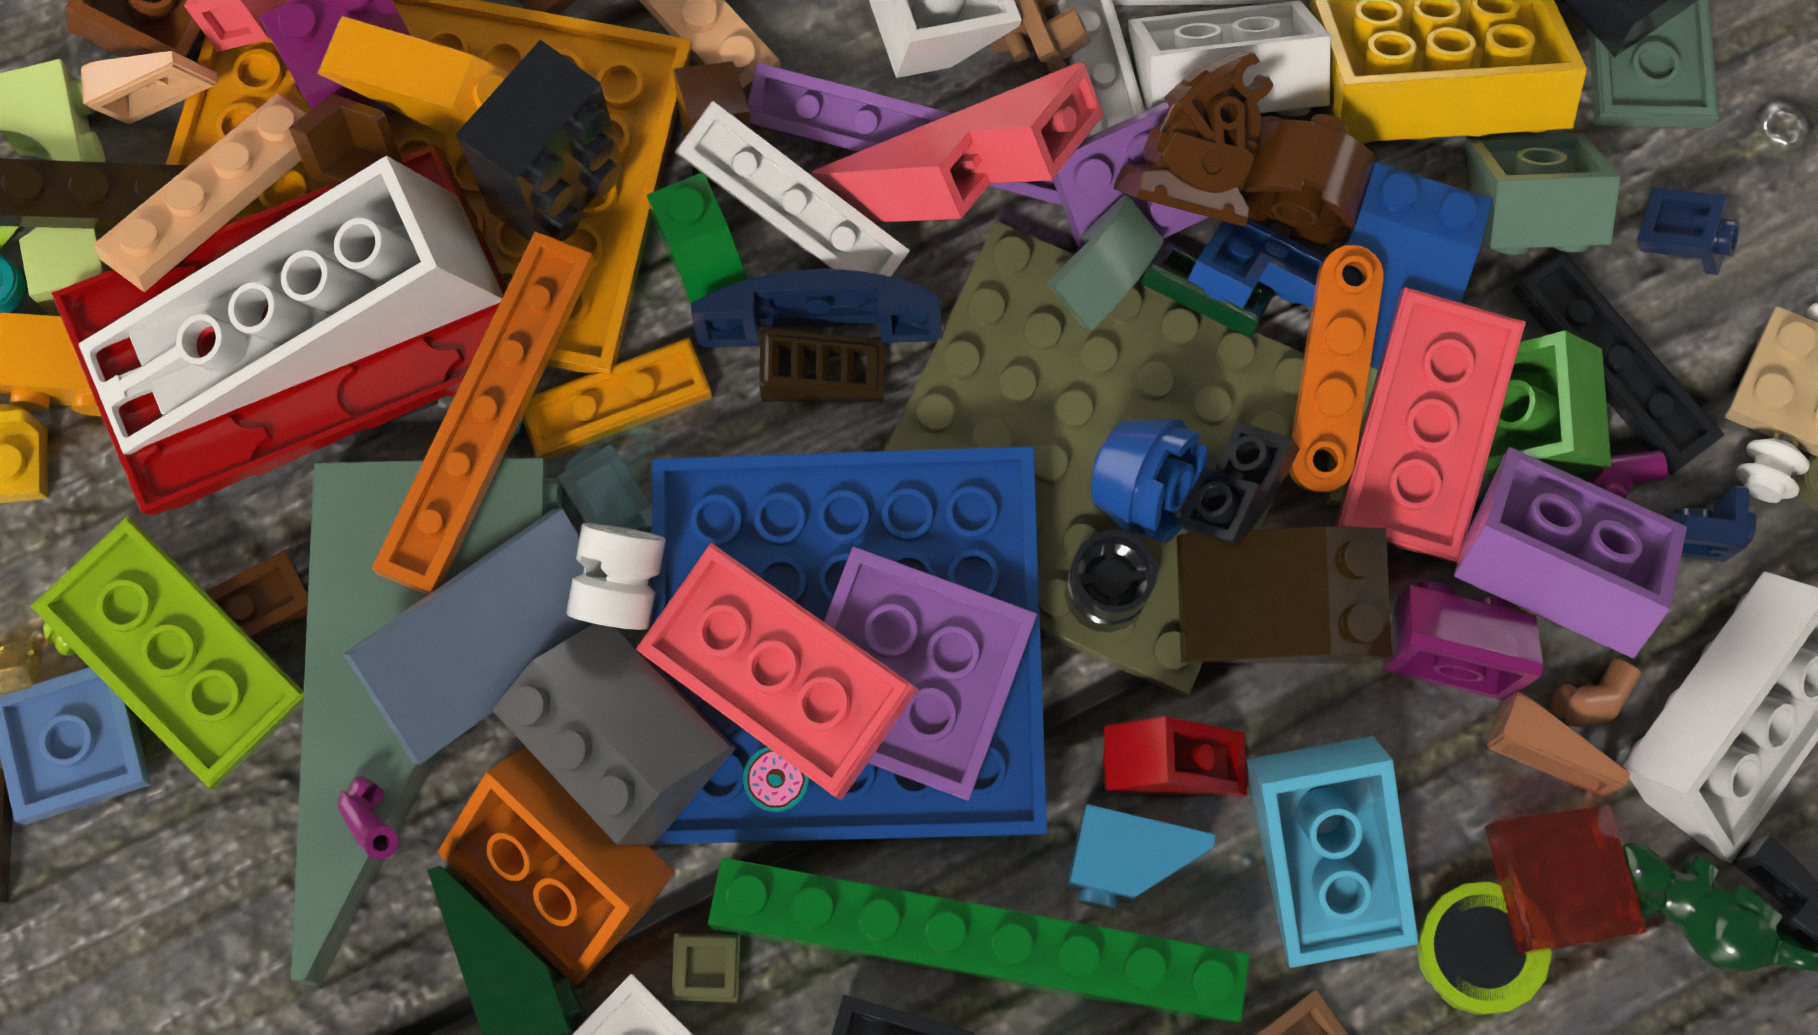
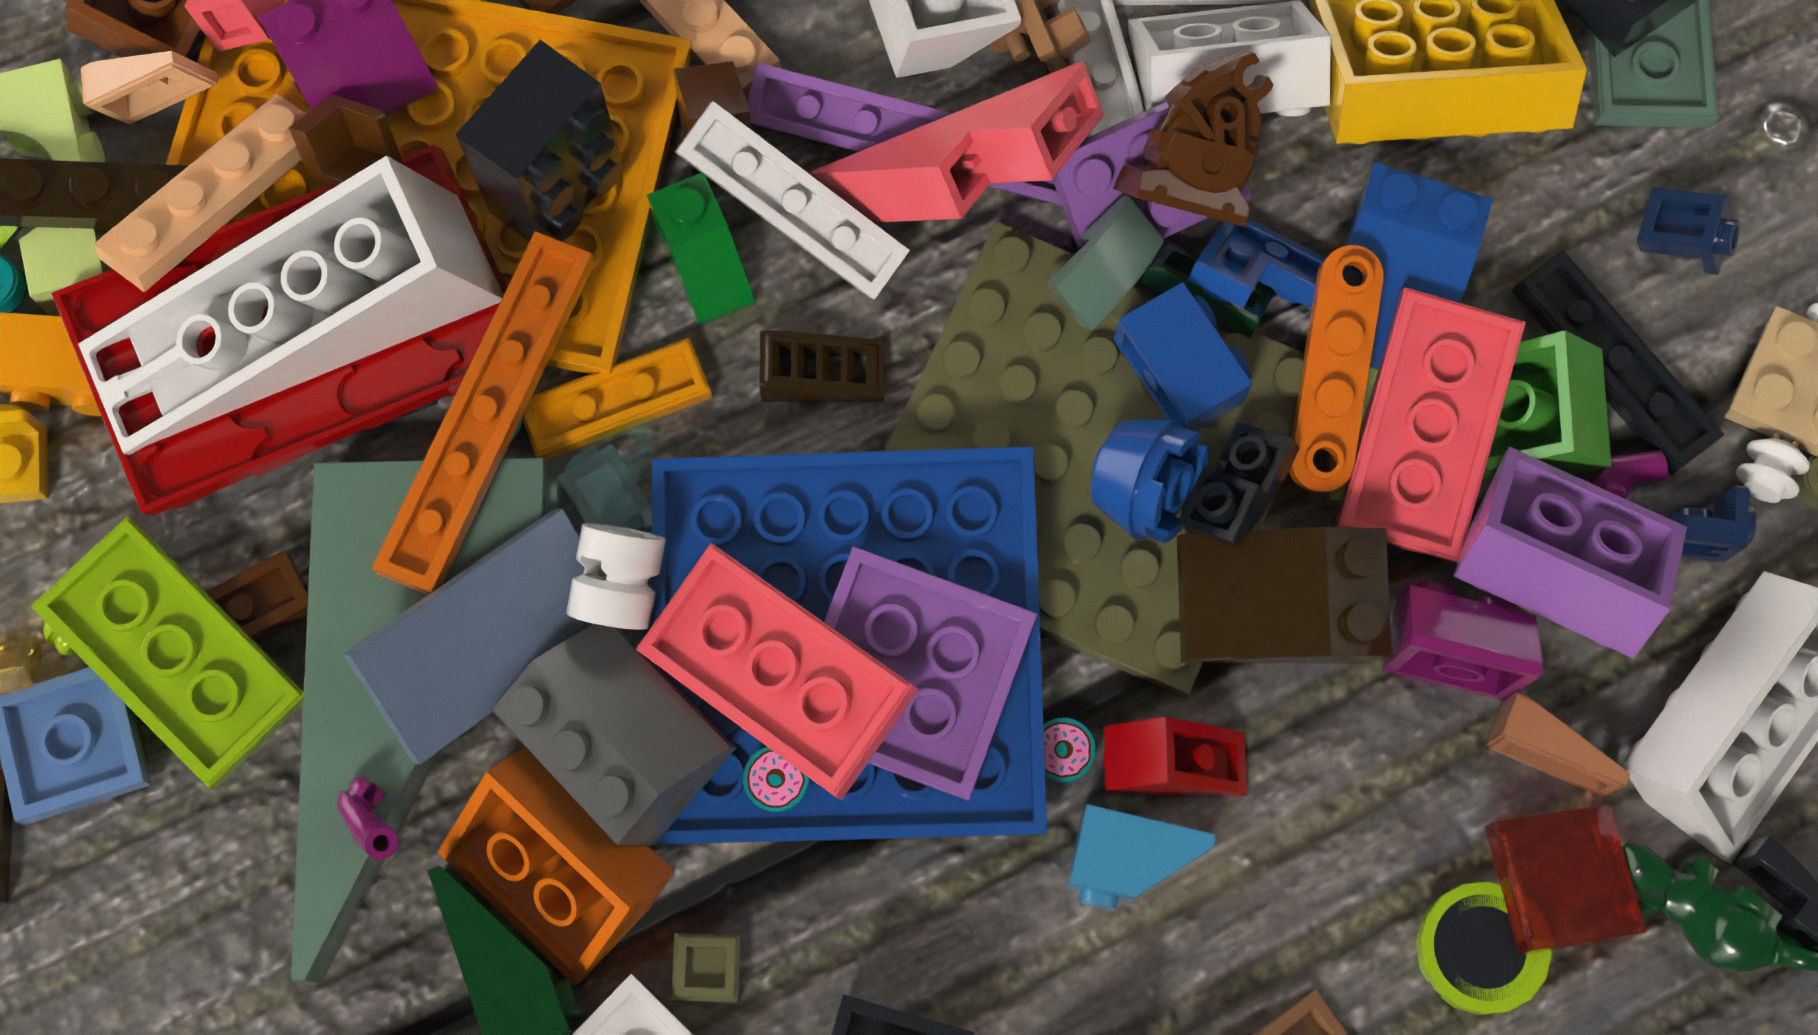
(410, 74): light orange slope -> none
(816, 297): dark blue slope -> none
(979, 942): green brick -> none
(1067, 750): none -> tile
(1110, 581): black wheel -> none
(1183, 358): none -> blue brick
(1308, 178): reddish brown brick -> none
(1334, 850): medium azure slope -> none
(1543, 191): sand green slope -> none
(1596, 703): nougat arm -> none

